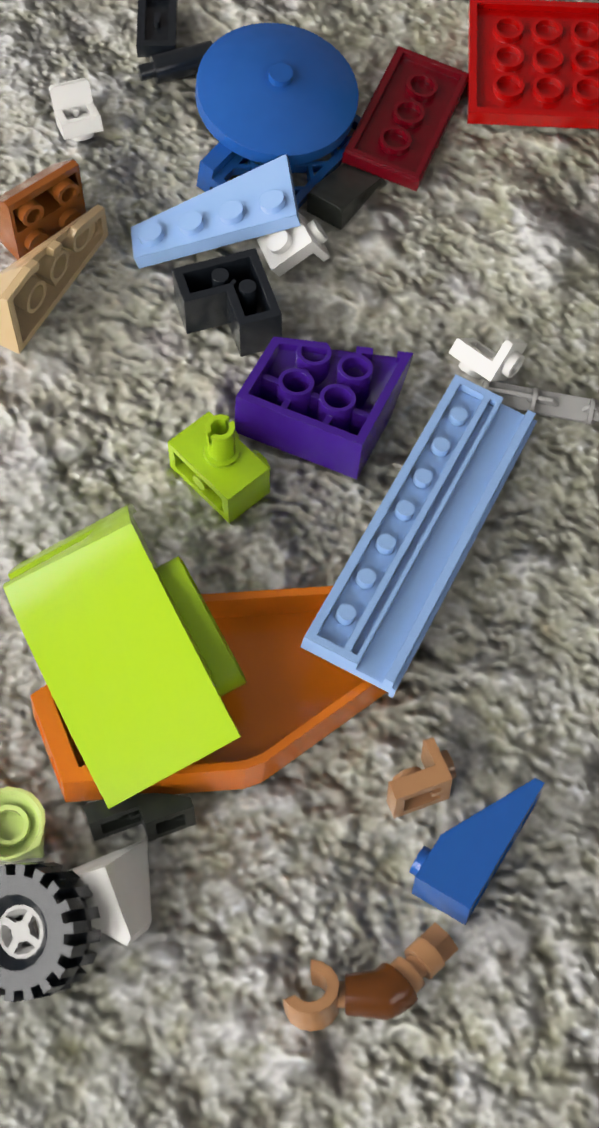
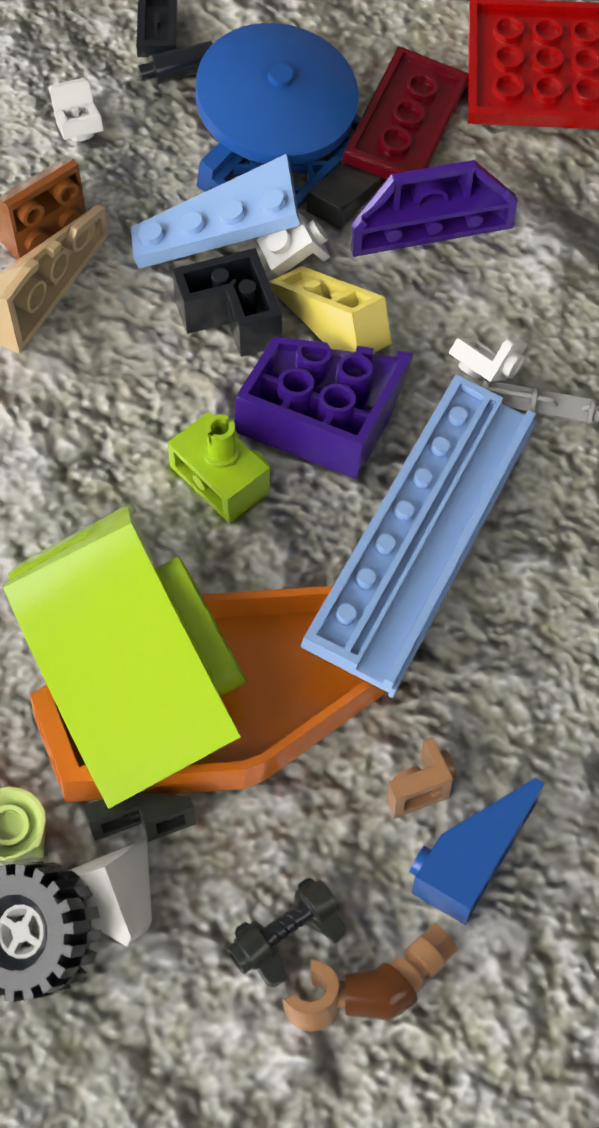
(257, 944): none -> pearl dark grey piece
(335, 309): none -> light yellow slope
(432, 208): none -> dark purple wedge

